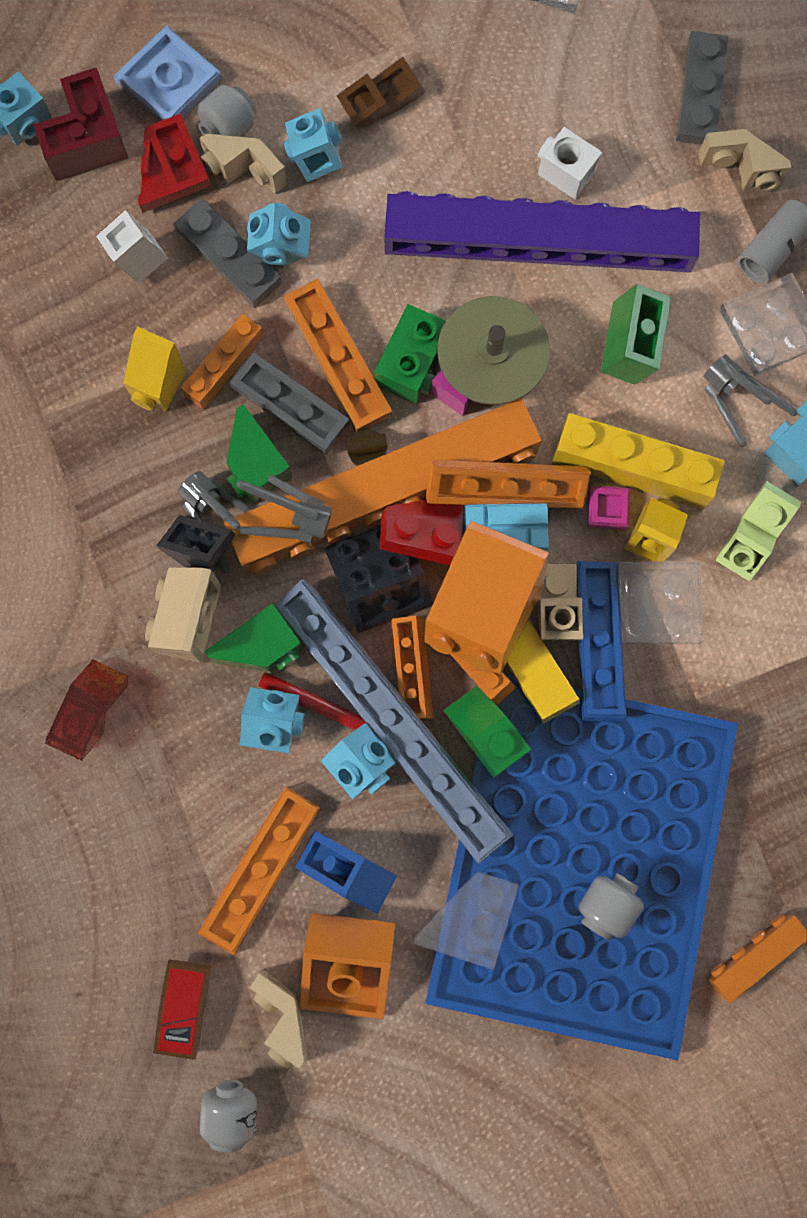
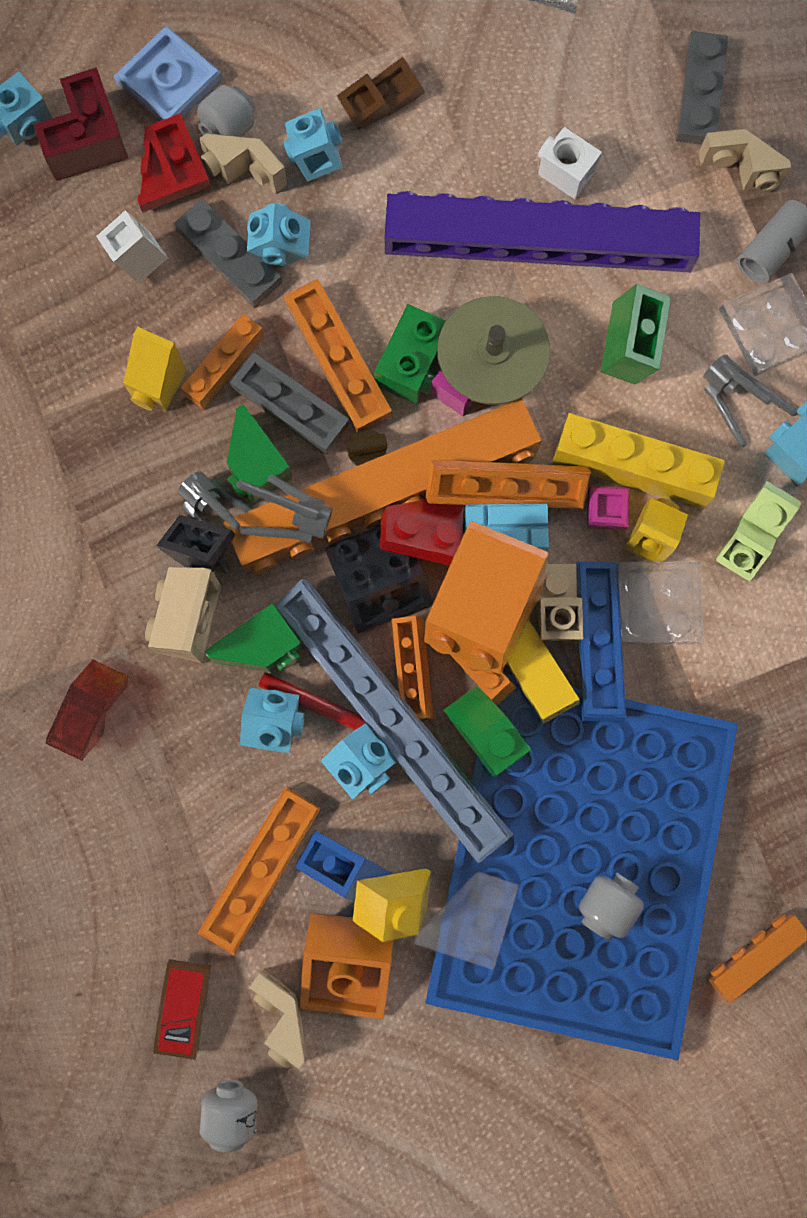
(392, 904): none -> yellow slope

